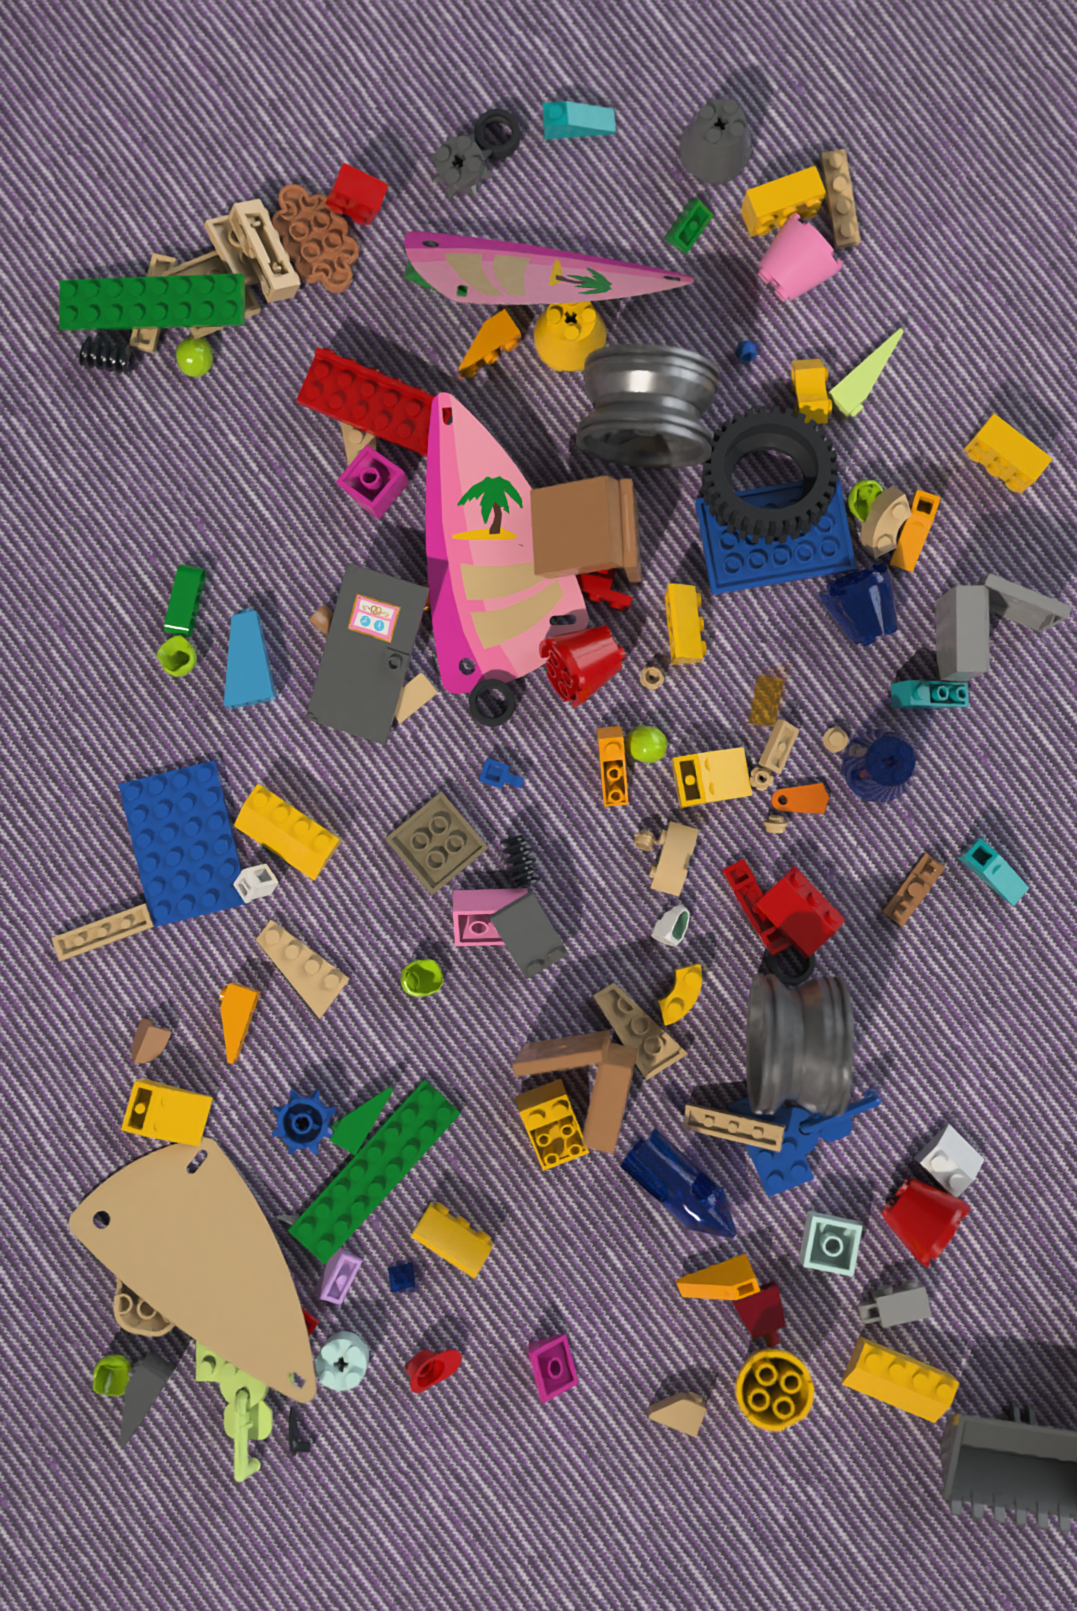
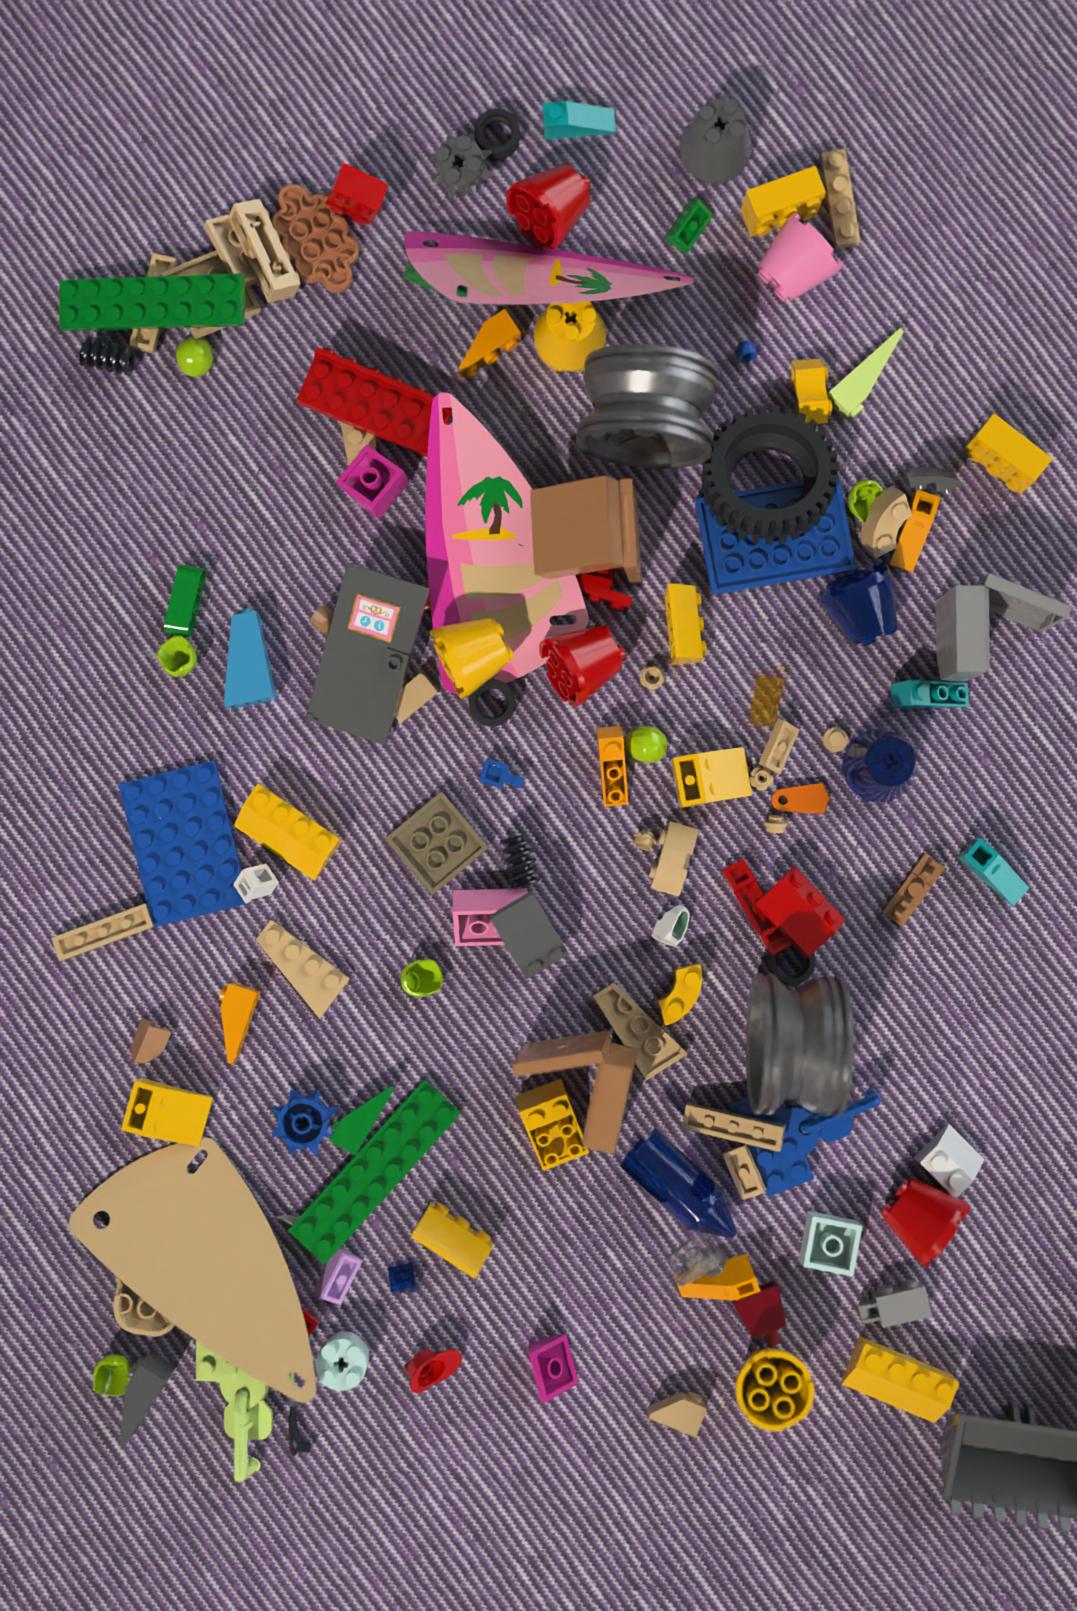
(471, 653): none -> yellow cone
(549, 205): none -> red cone
(695, 1259): none -> clear slope
(744, 1171): none -> tan plate
(939, 479): none -> dark grey slope

